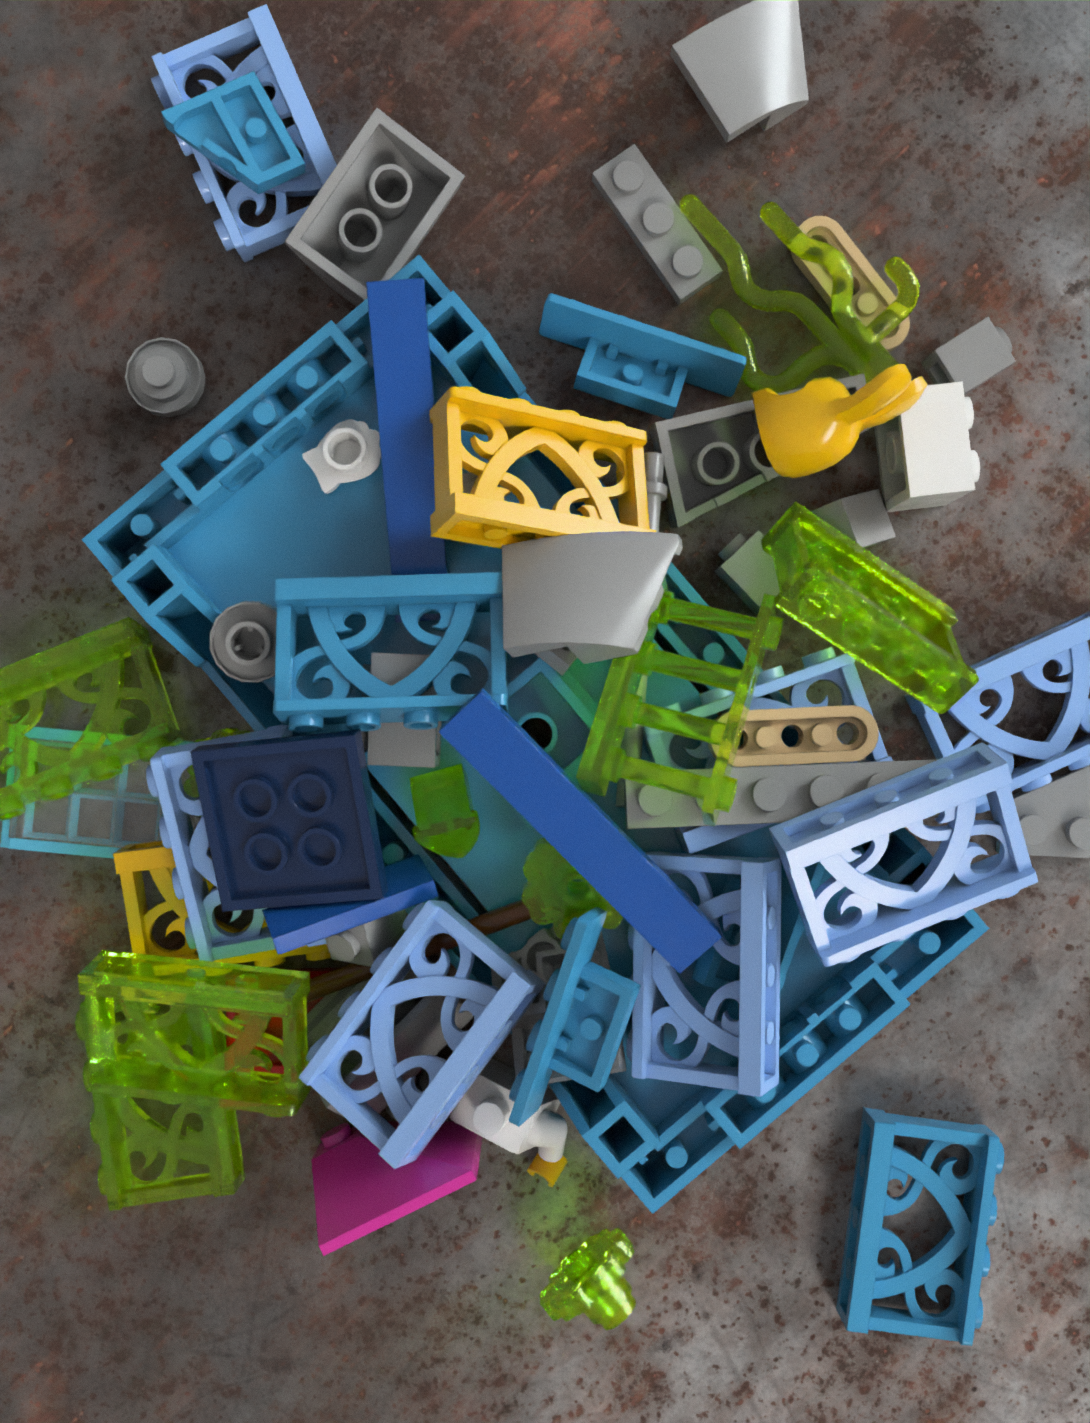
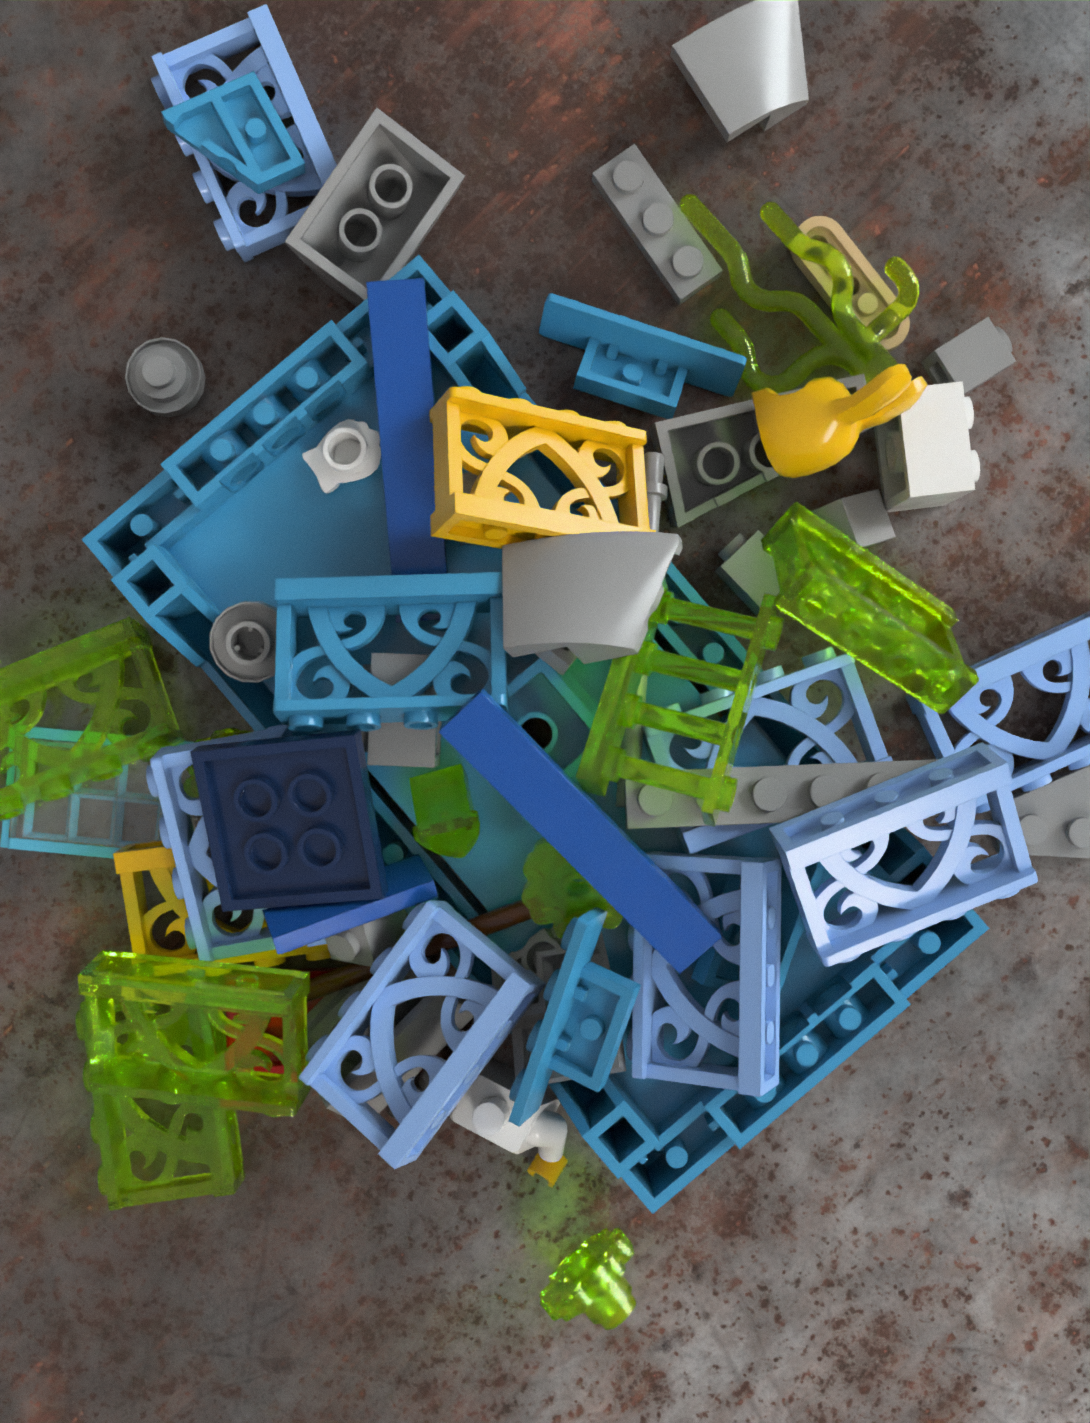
(363, 1193): dark pink slope -> none
(816, 736): tan plate -> none
(964, 1243): dark azure fence -> none

